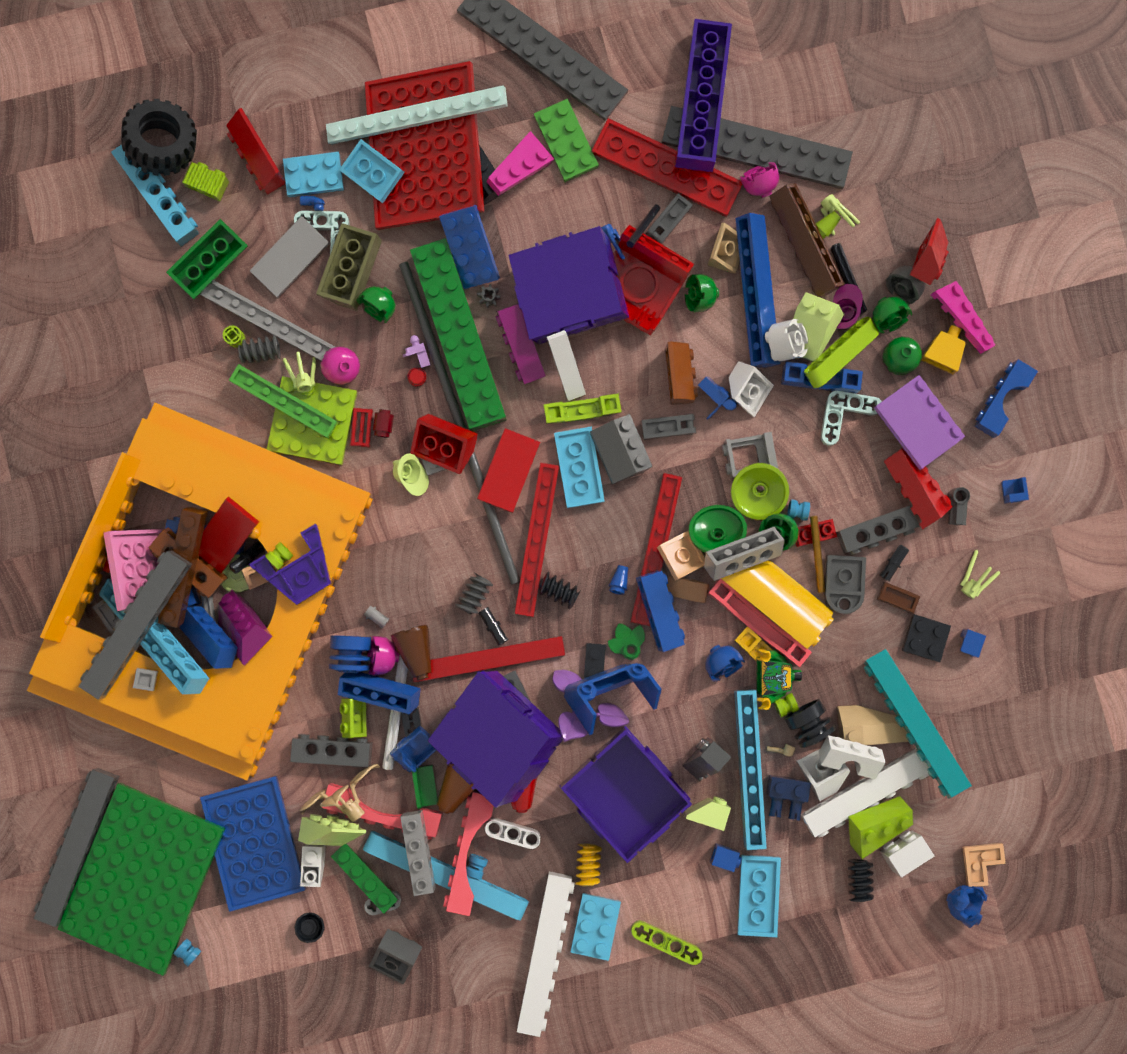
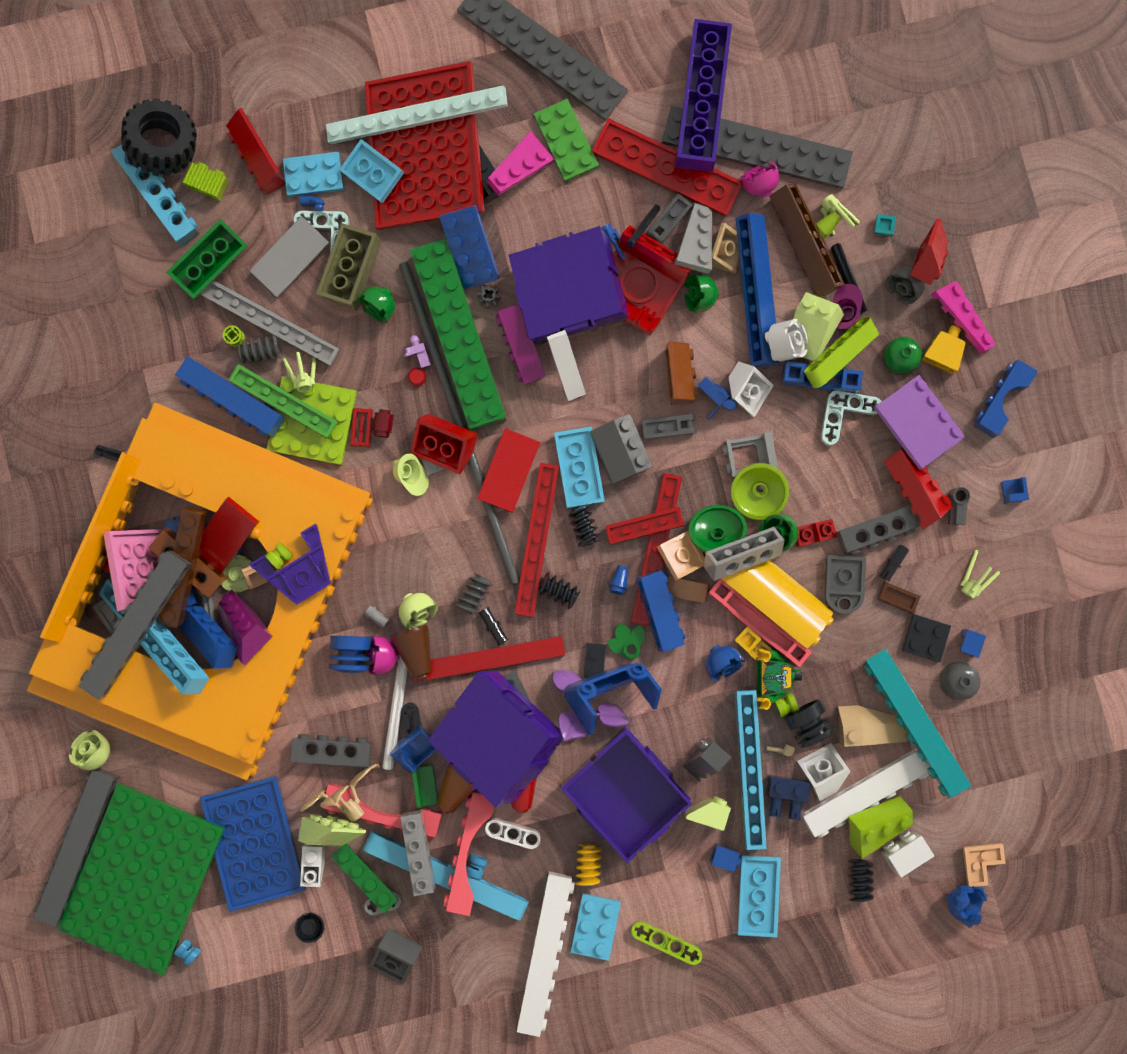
(90, 750): none -> yellowish green cylinder
(107, 452): none -> black axle
(145, 679): light grey plate -> none
(231, 397): none -> blue brick
(246, 558): black axle -> none
(340, 365): dark pink cylinder -> none
(353, 718): lime bracket -> none
(379, 692): blue brick -> none
(416, 609): none -> yellowish green cylinder
(582, 409): lime slope -> none
(584, 526): none -> black piece
(645, 525): none -> red plate
(696, 243): none -> light grey wing
(800, 510): dark azure wheel -> none
(817, 554): pearl gold bar -> none
(838, 751): white arch -> none
(884, 225): none -> teal plate
(890, 314): green cylinder -> none
(960, 681): none -> dark grey cylinder

